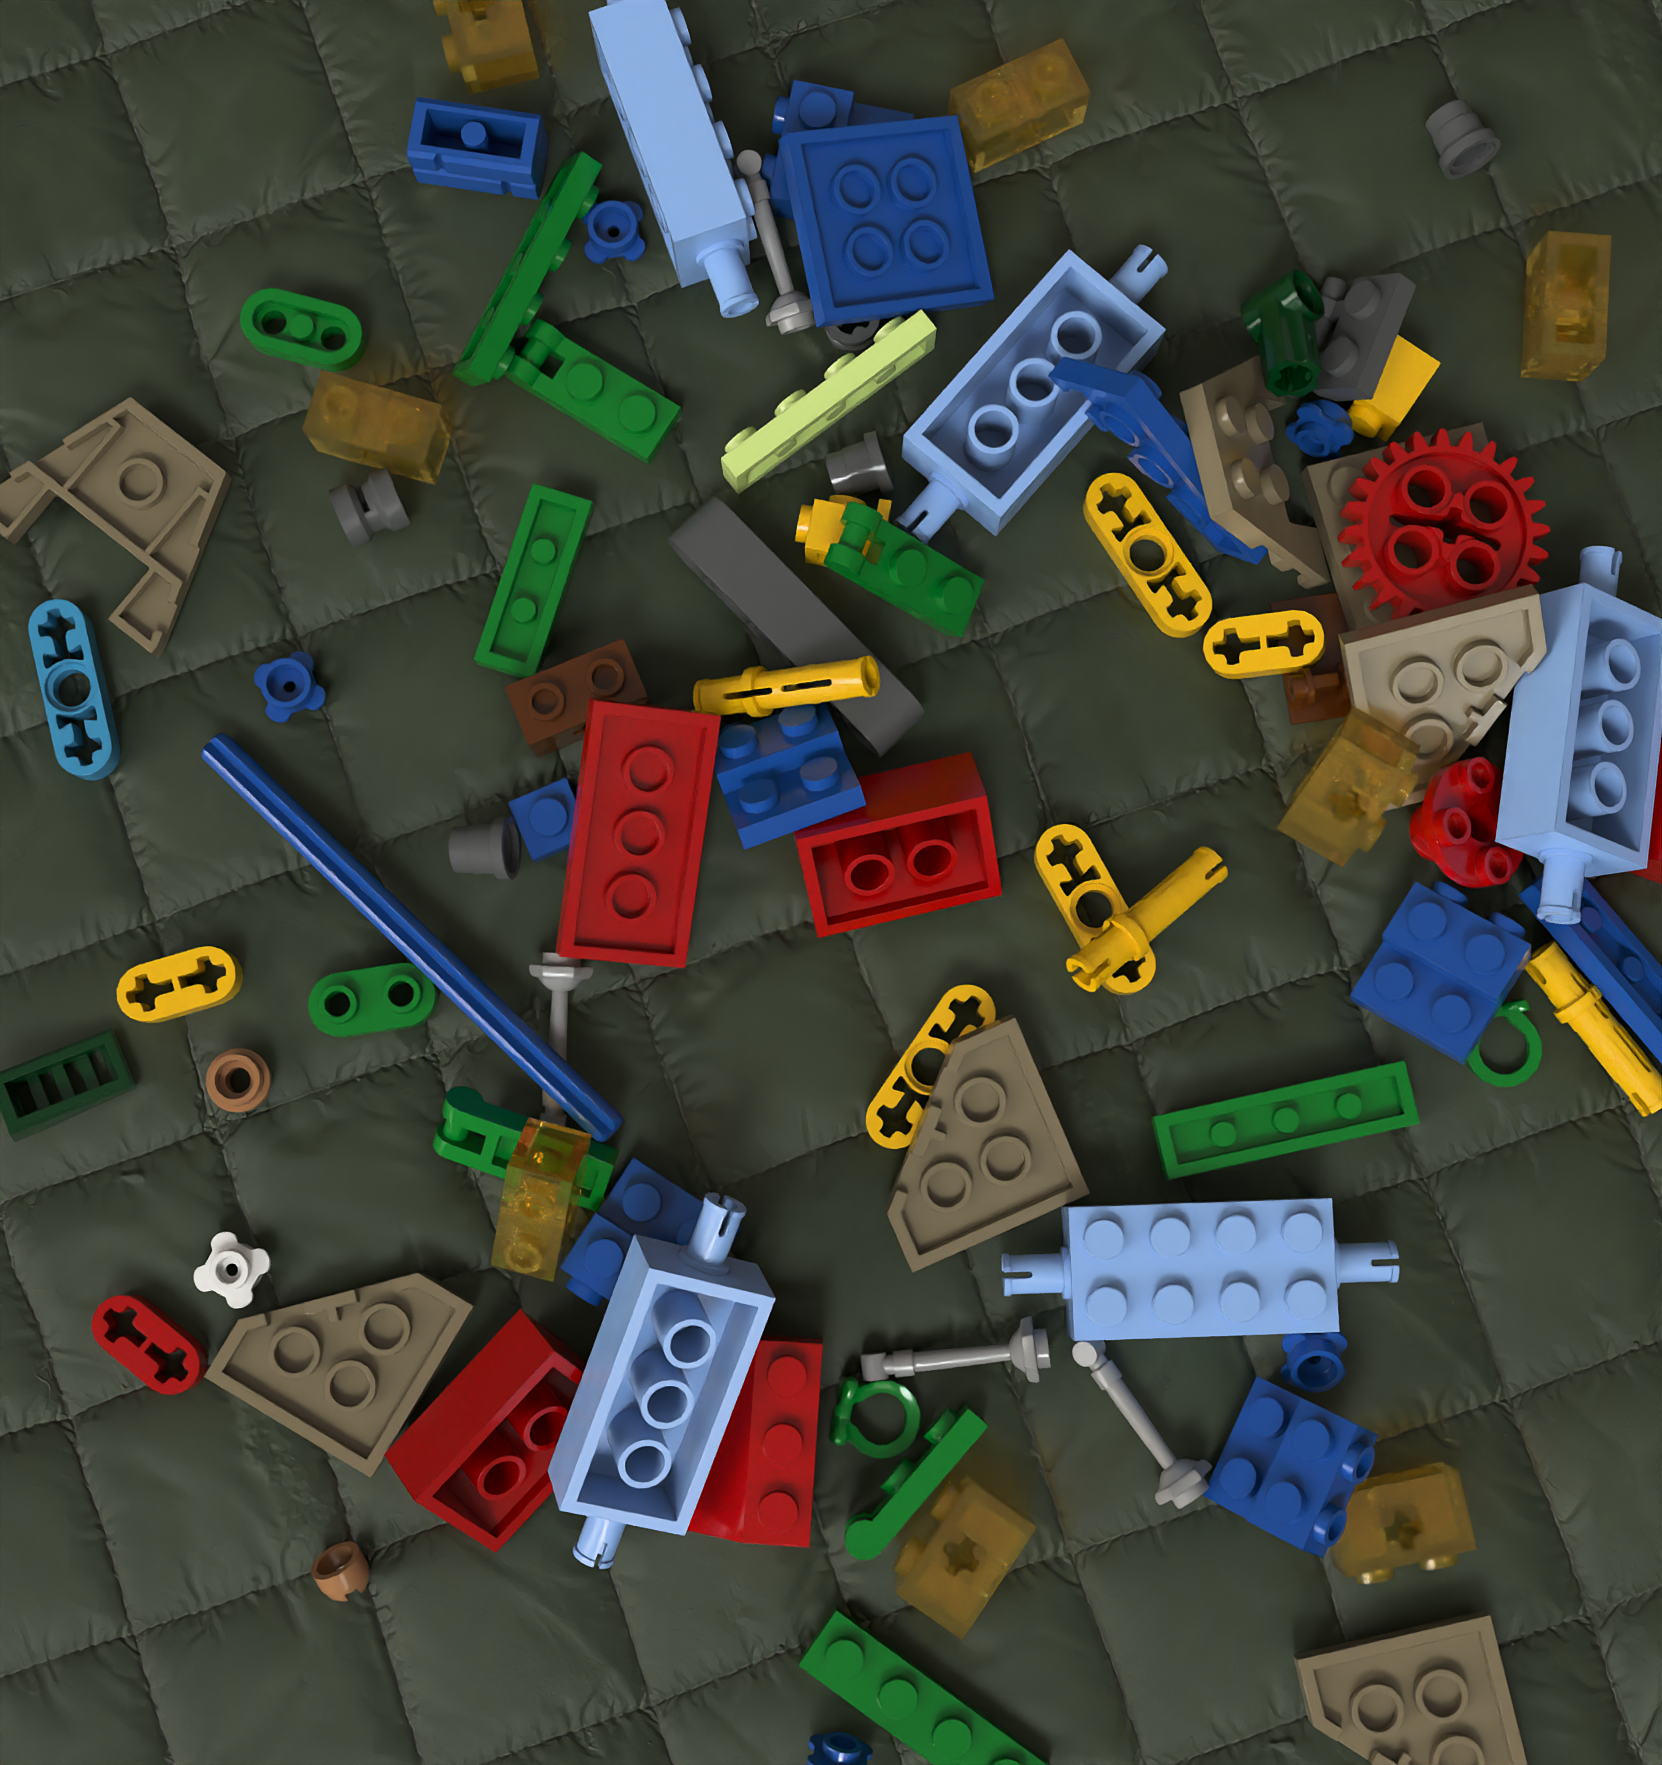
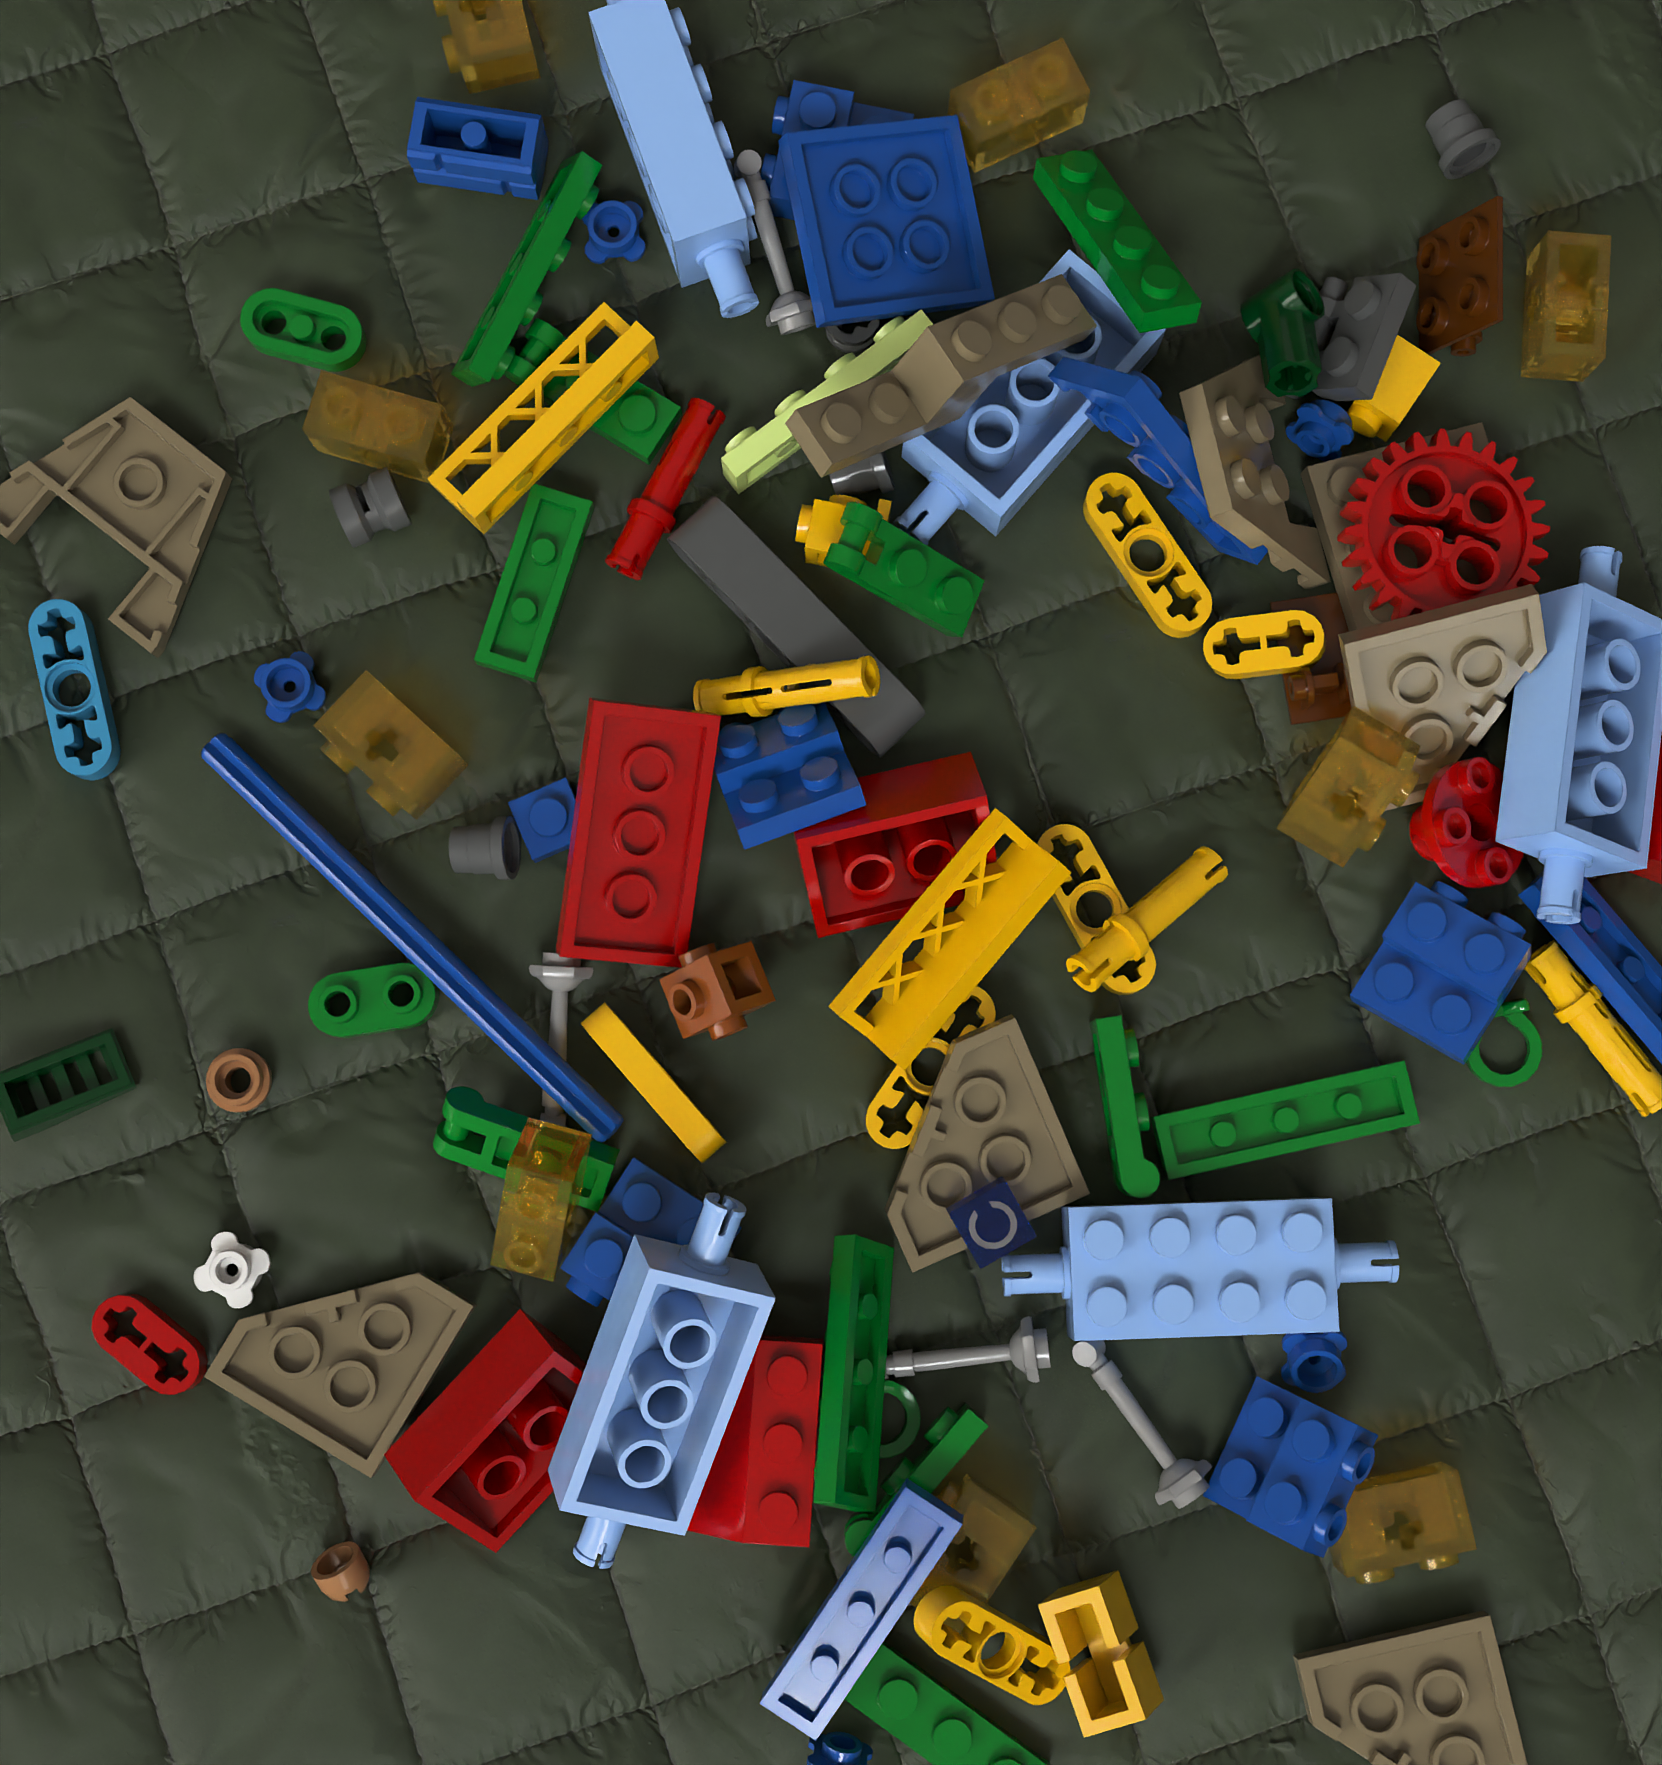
(176, 970): yellow beam -> none
(362, 721): none -> clear yellow brick
(555, 426): none -> yellow fence
(556, 700): reddish brown brick -> none
(653, 1082): none -> yellow beam
(654, 510): none -> red pin
(716, 990): none -> dark orange brick
(854, 1374): none -> green plate
(861, 1609): none -> plate
(940, 375): none -> dark tan bracket
(956, 945): none -> yellow fence
(980, 1624): none -> yellow beam
(991, 1222): none -> clear blue tile
(1116, 241): none -> green plate
(1118, 1679): none -> yellow piece
(1123, 1109): none -> green plate
(1461, 280): none -> reddish brown hinge

